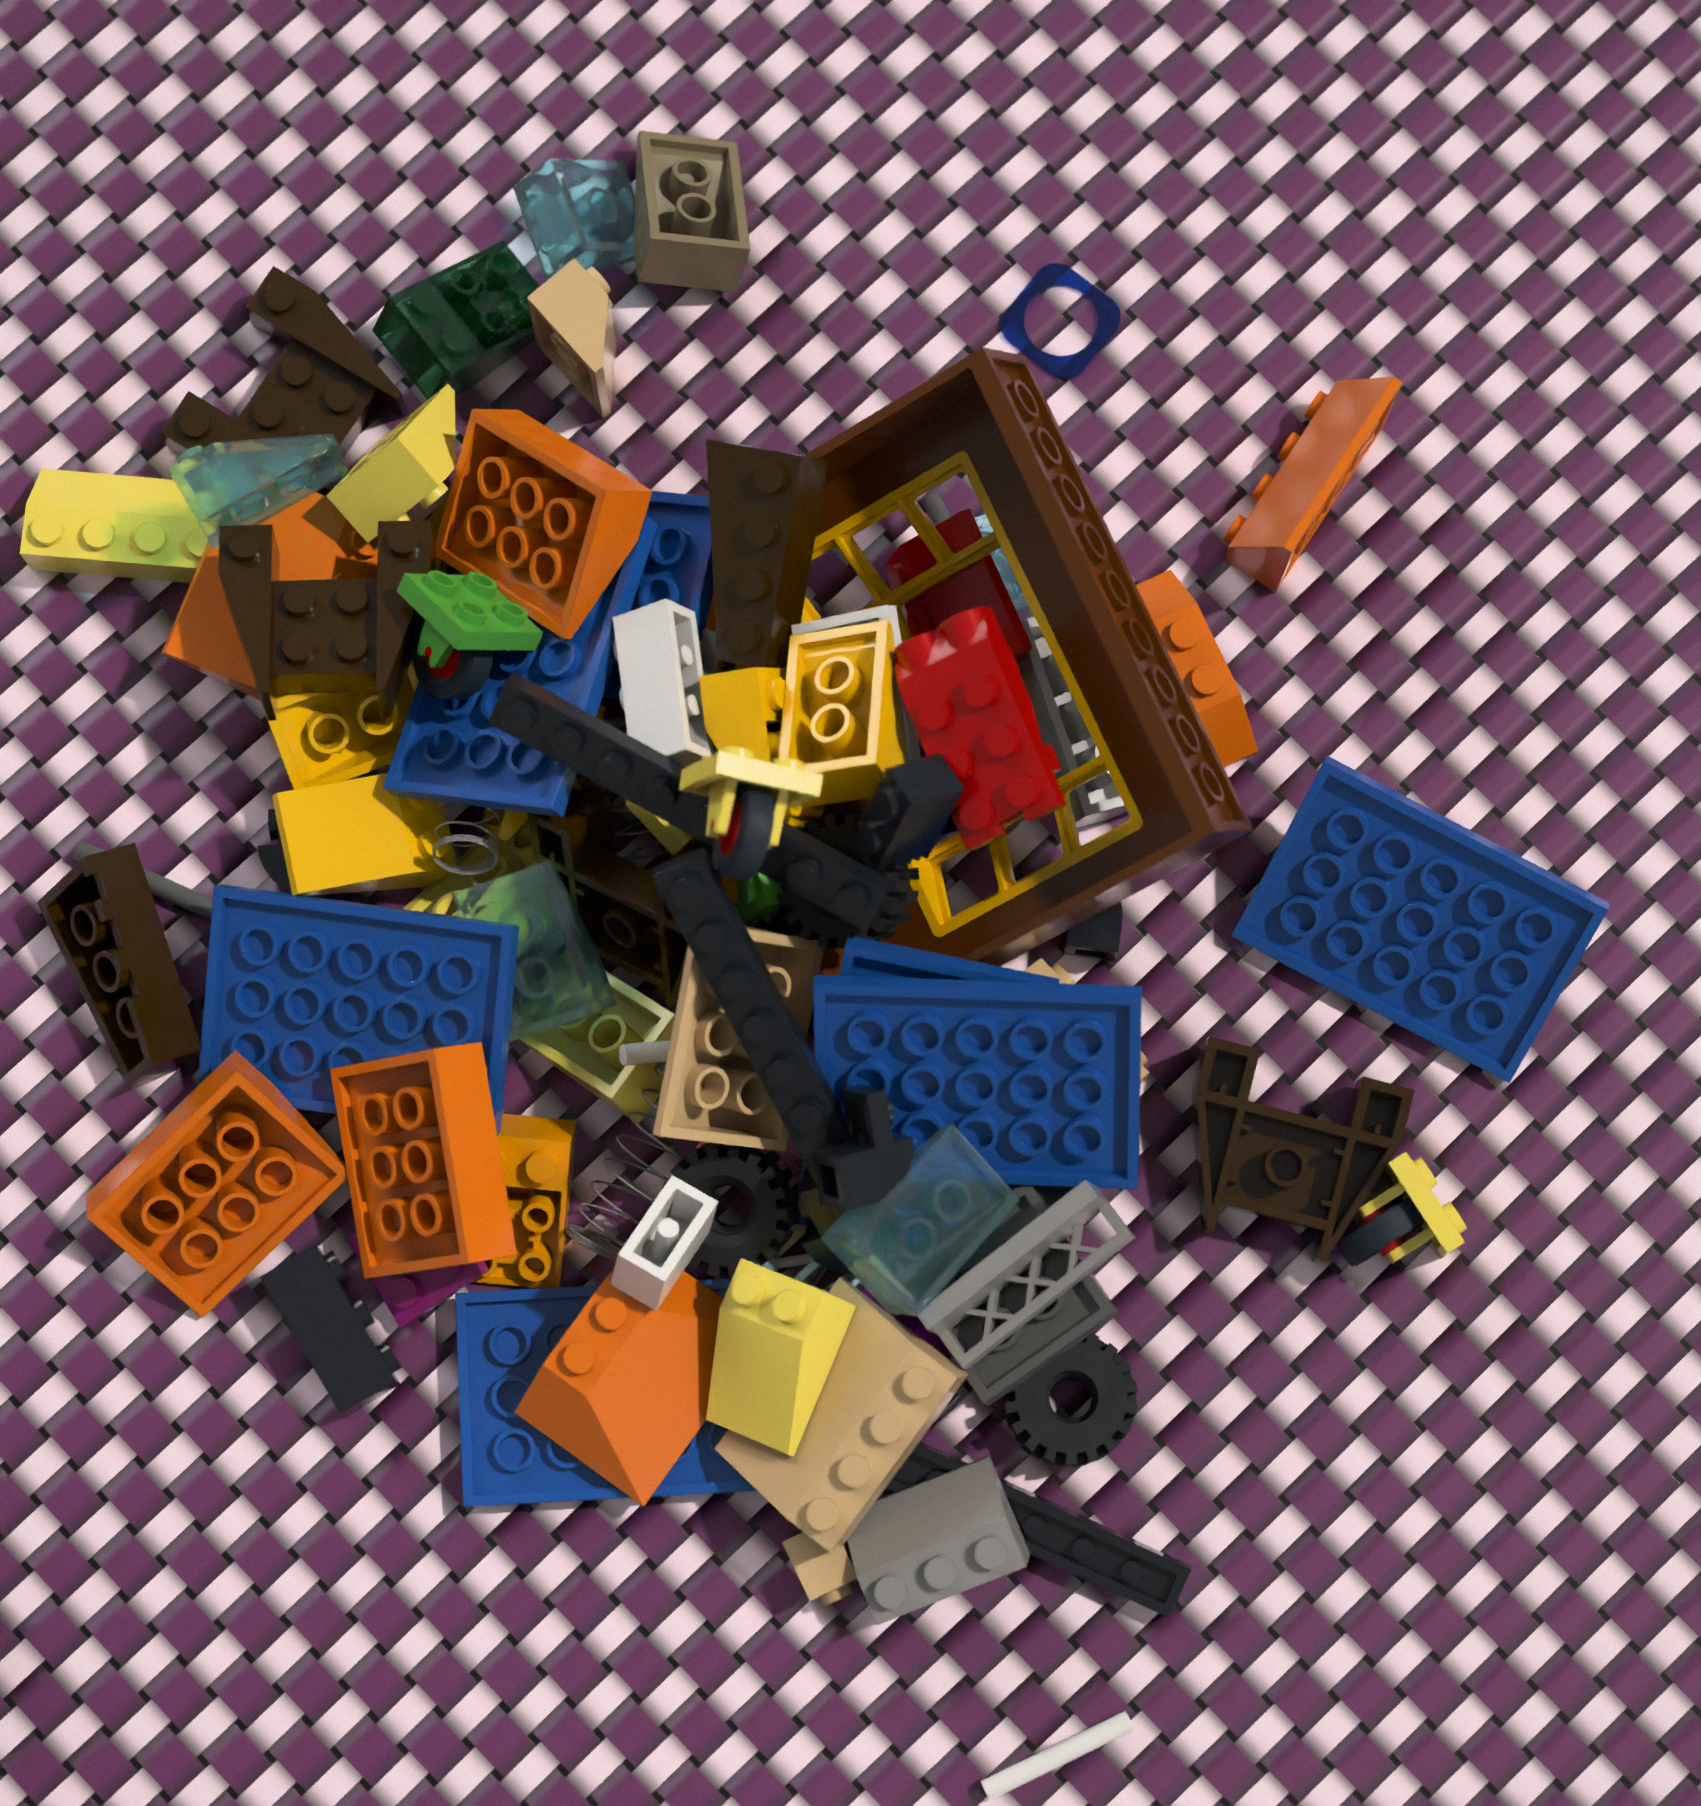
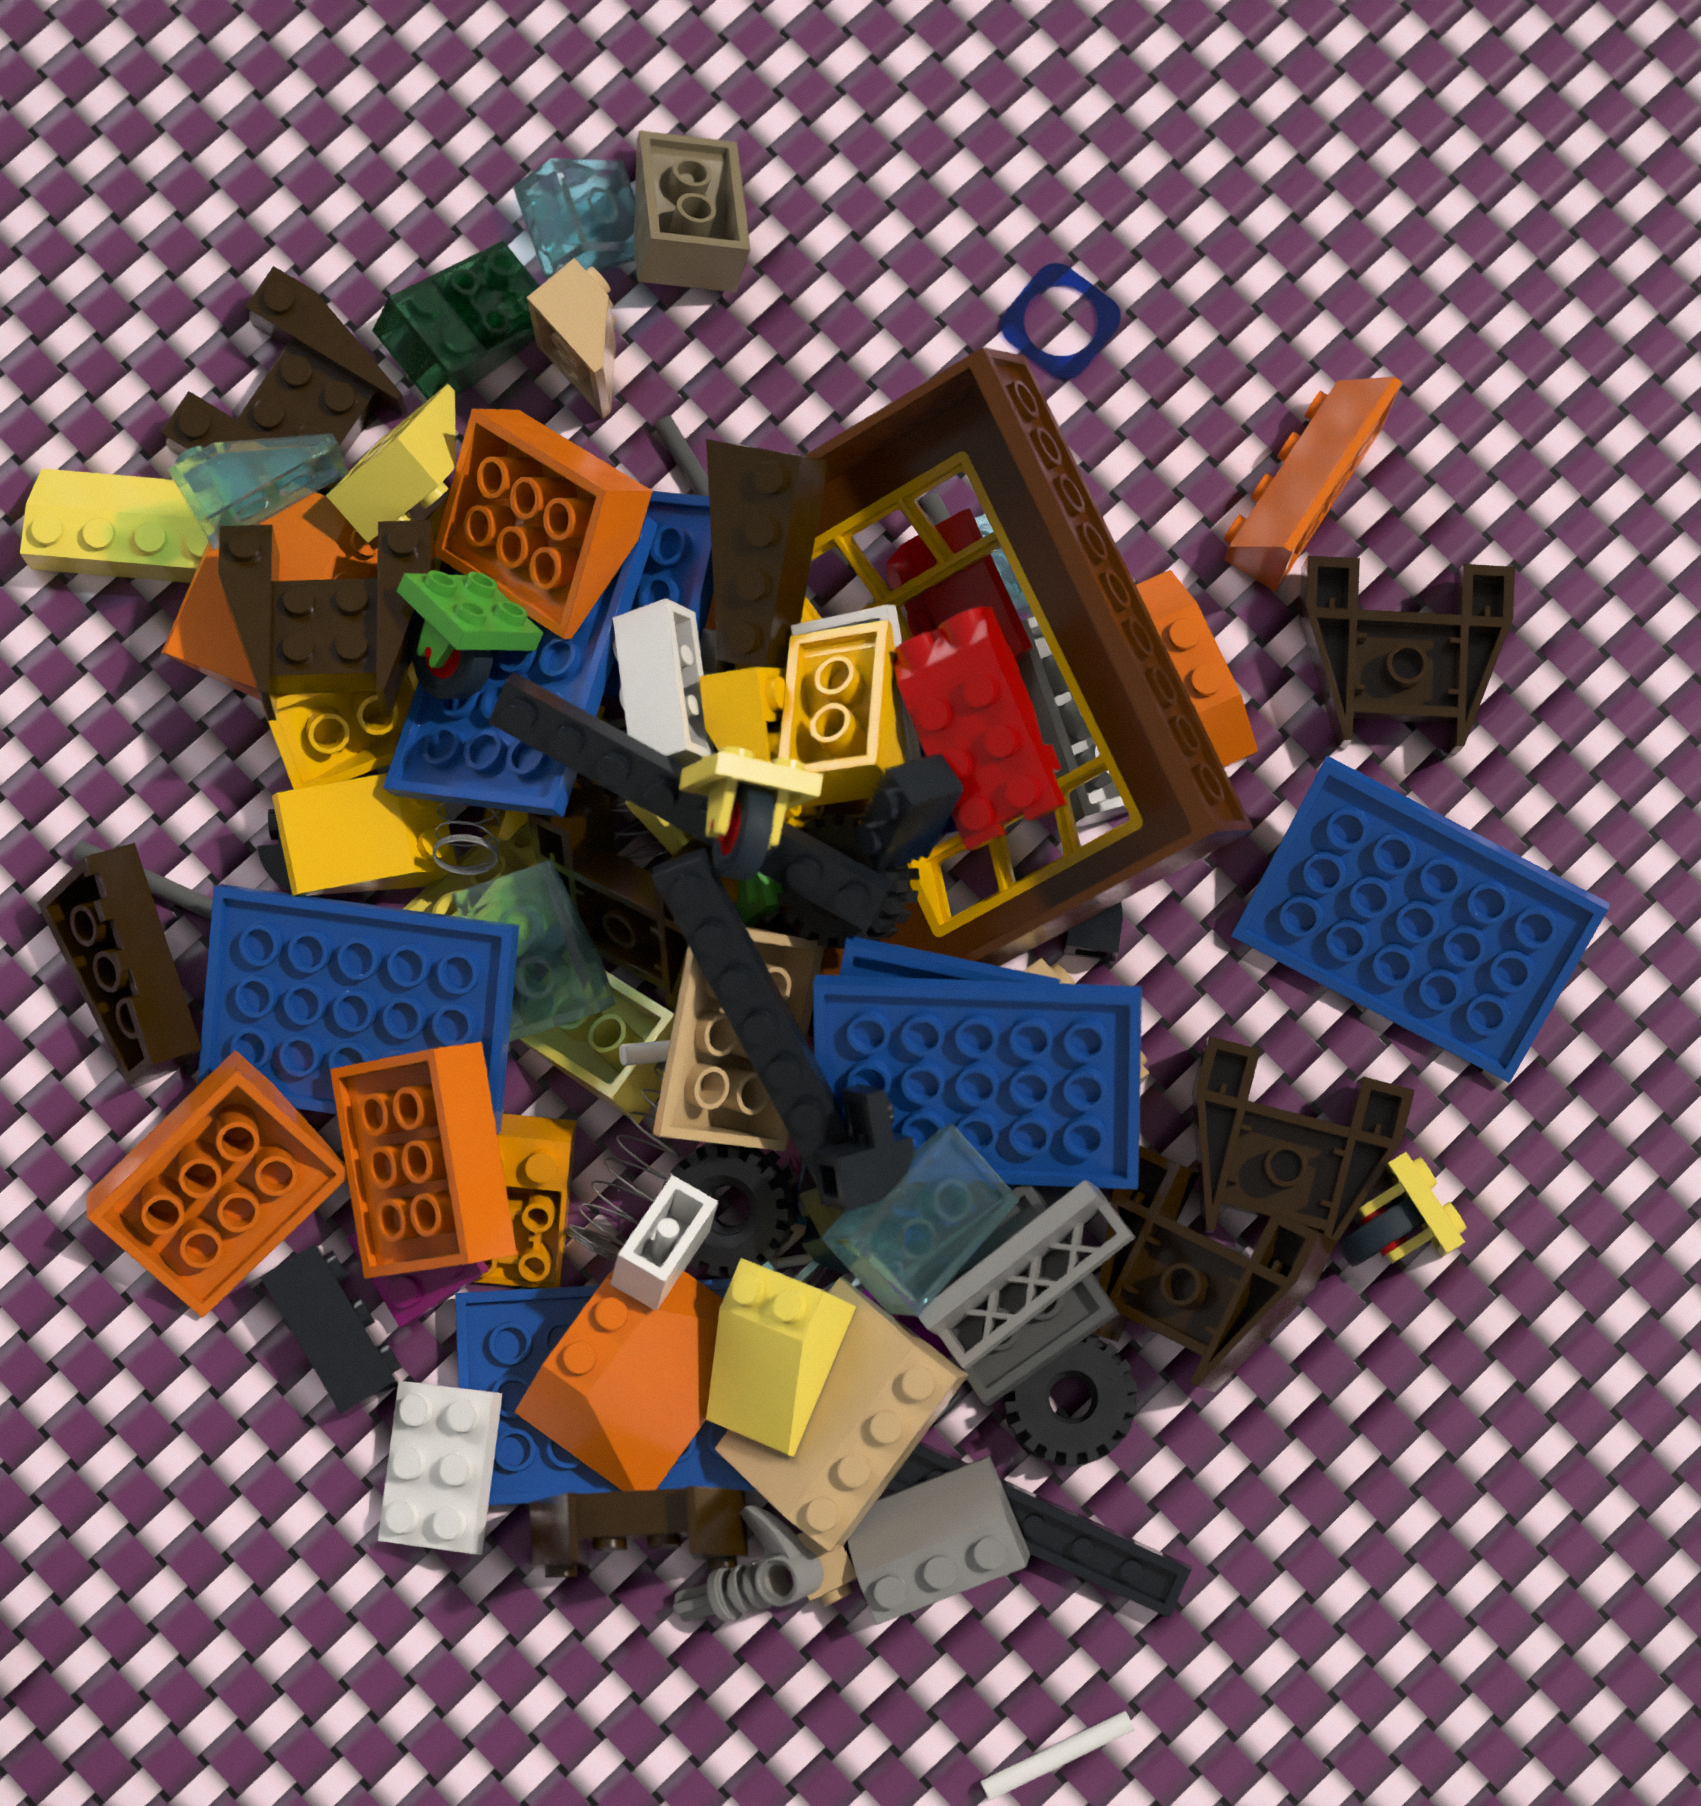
(440, 1467): none -> white plate
(662, 1516): none -> dark brown wedge
(683, 455): none -> dark grey bar
(760, 1582): none -> light grey piece
(1196, 1286): none -> dark brown wedge
(1403, 661): none -> dark brown wedge

